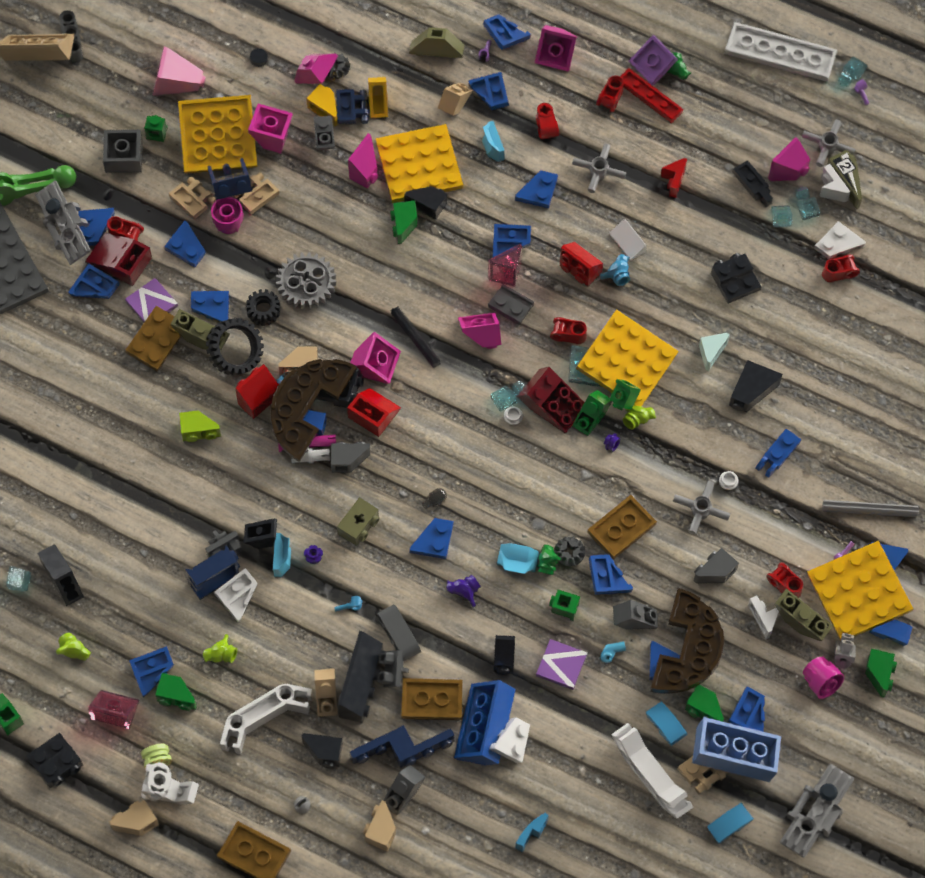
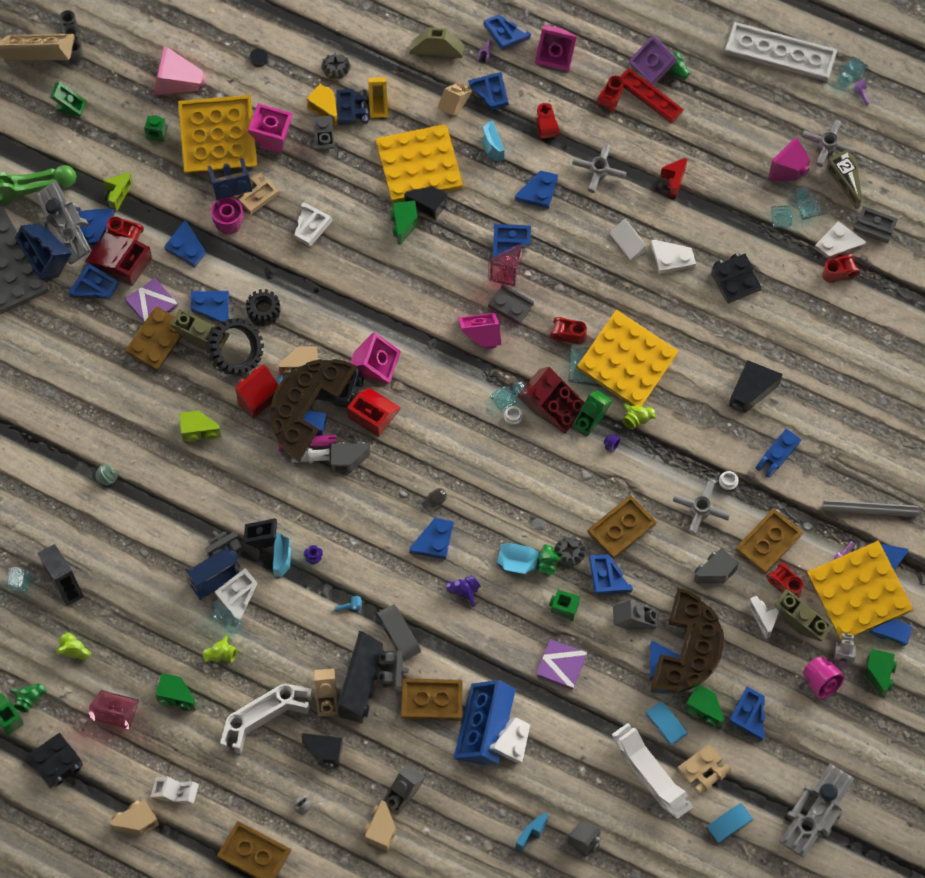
(27, 696): none -> green animal
(43, 250): none -> dark blue wedge
(67, 100): none -> green slope
(106, 474): none -> sand green piece
(118, 188): none -> lime slope
(122, 151): dark grey brick -> none
(150, 667): blue wing -> none
(156, 754): yellowish green wheel -> none
(156, 782): white piece -> none
(189, 201): tan plate -> none
(221, 612): none -> clear light blue plate
(306, 280): light grey gear -> none
(311, 224): none -> white wing
(314, 68): dark pink slope -> none
(359, 512): olive brick -> none
(363, 163): dark pink slope -> none
(402, 747): dark blue bracket -> none
(415, 337): black axle -> none
(504, 654): black slope -> none
(580, 263): red slope -> none
(585, 838): none -> dark grey slope
(610, 650): medium azure arm -> none
(618, 271): dark azure animal -> none
(624, 395): green brick -> none
(672, 256): none -> white wing
(712, 347): light aqua slope -> none
(736, 749): medium blue brick -> none
(753, 182): black hinge -> none
(769, 541): none -> pearl gold plate
(834, 186): white slope -> none
(875, 224): none -> dark grey plate

